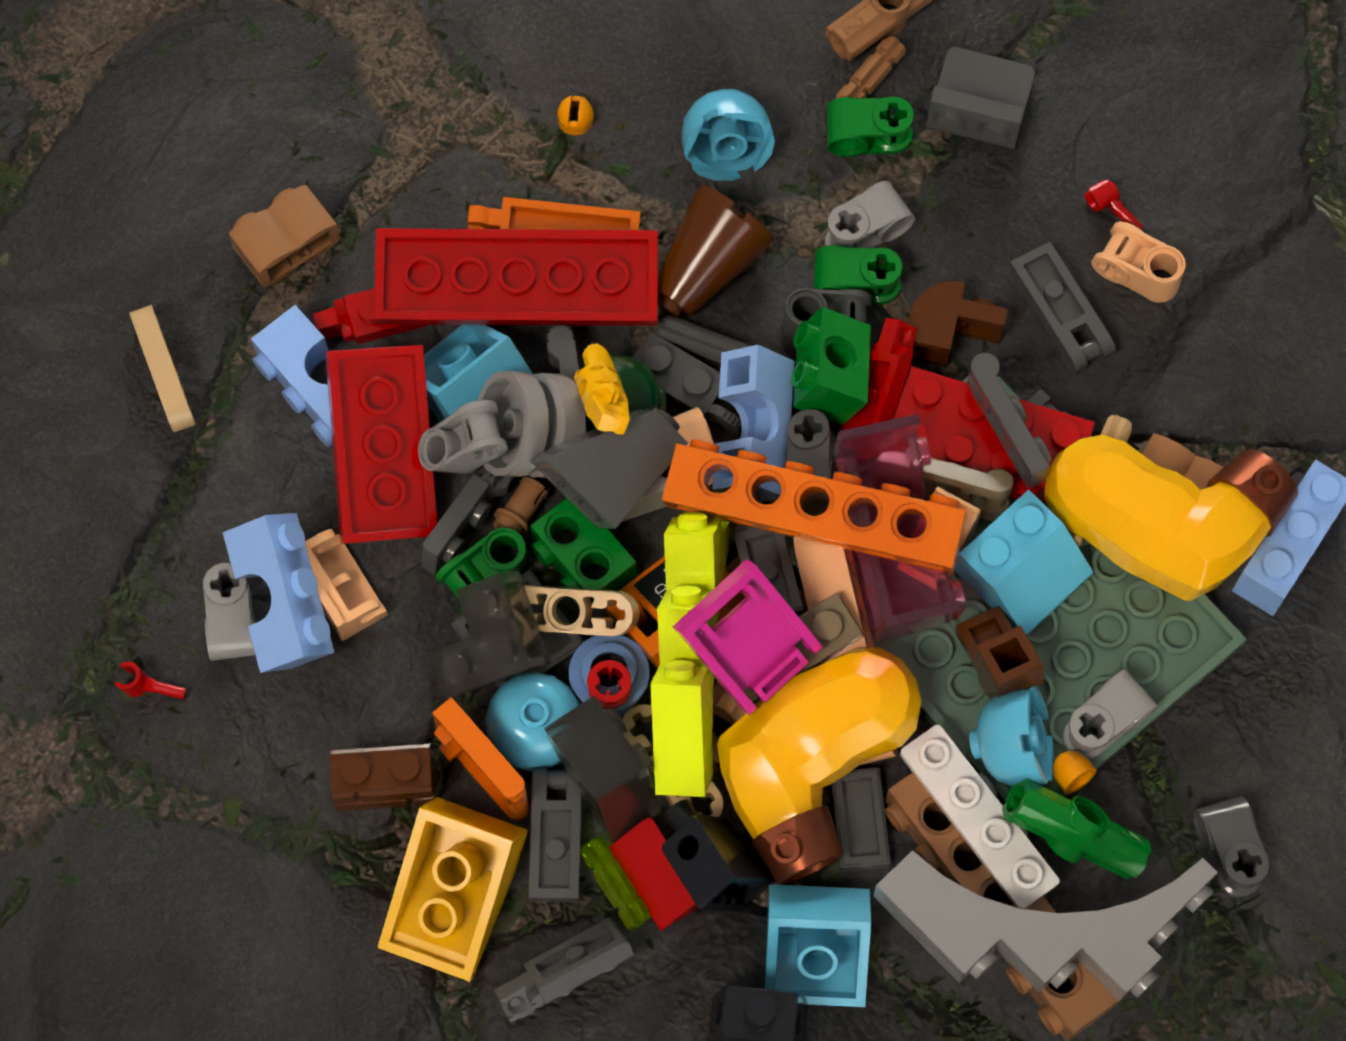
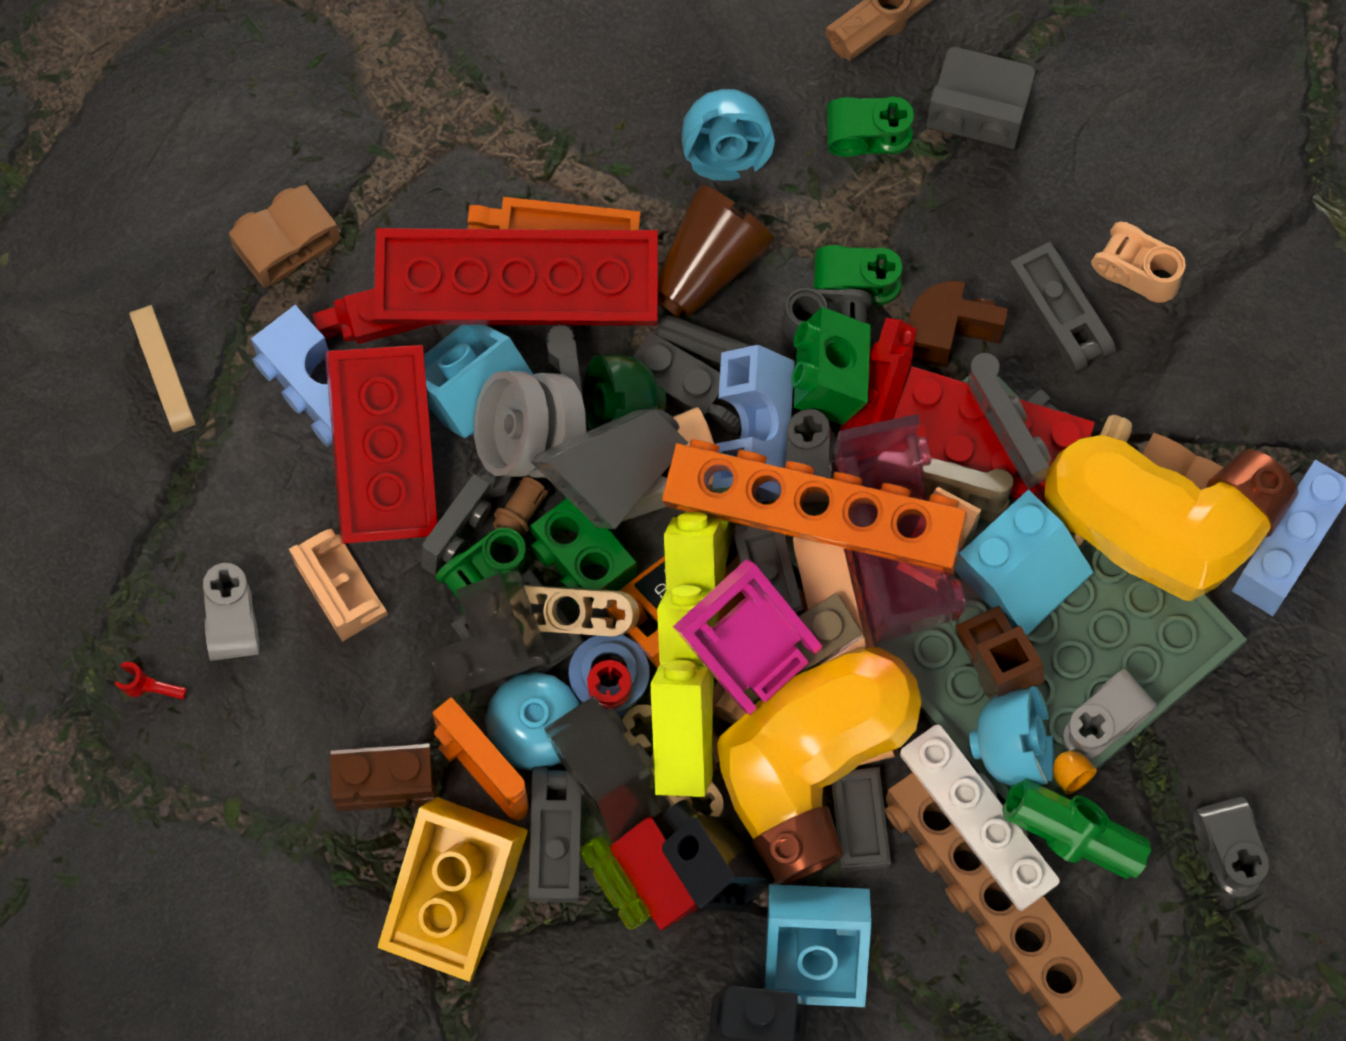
(296, 623): light blue arch -> none
(463, 440): light grey piece -> none
(564, 969): dark grey hinge -> none
(585, 115): light orange hinge -> none
(602, 391): yellow hinge -> none
(869, 219): light grey piece -> none
(873, 69): medium nougat axle -> none
(1105, 195): red hand -> none
(1109, 943): light grey arch -> none

